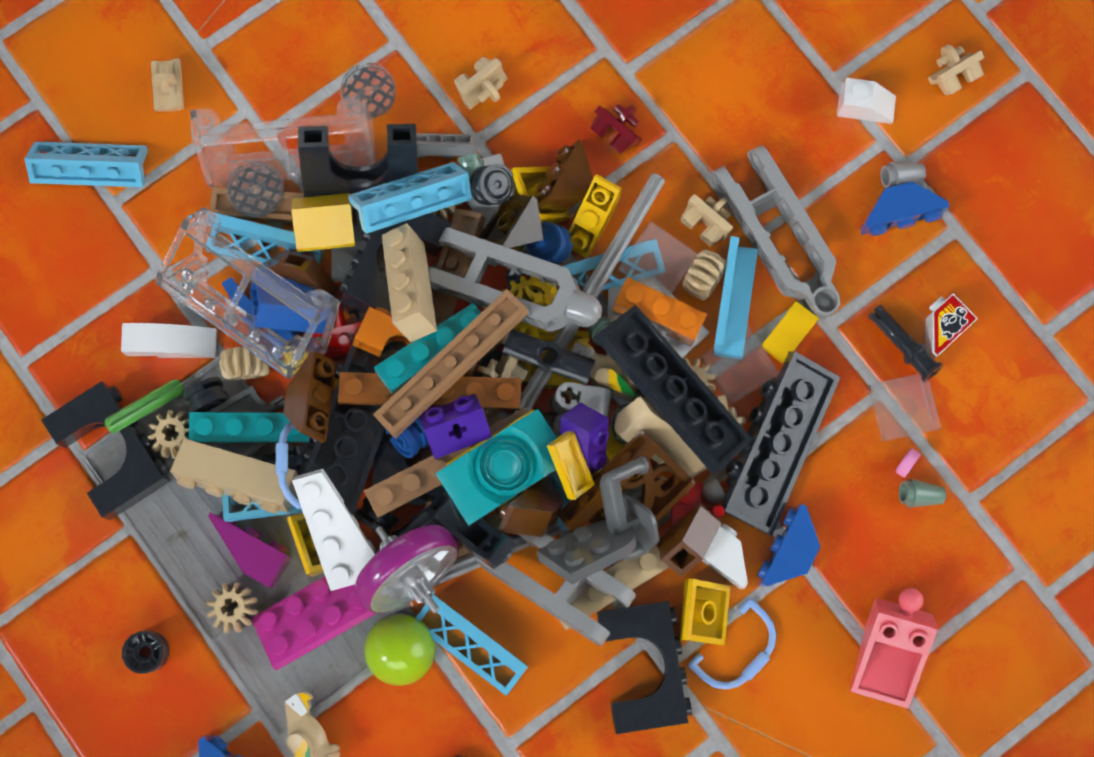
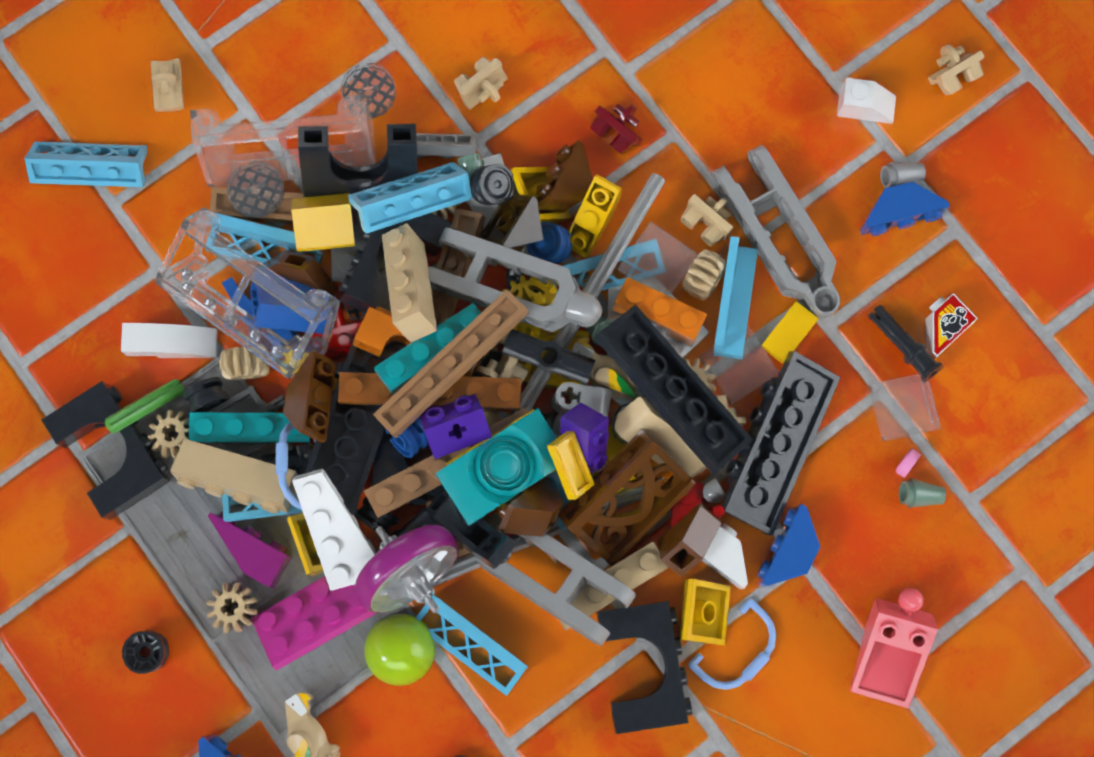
(625, 534): dark grey plate -> none

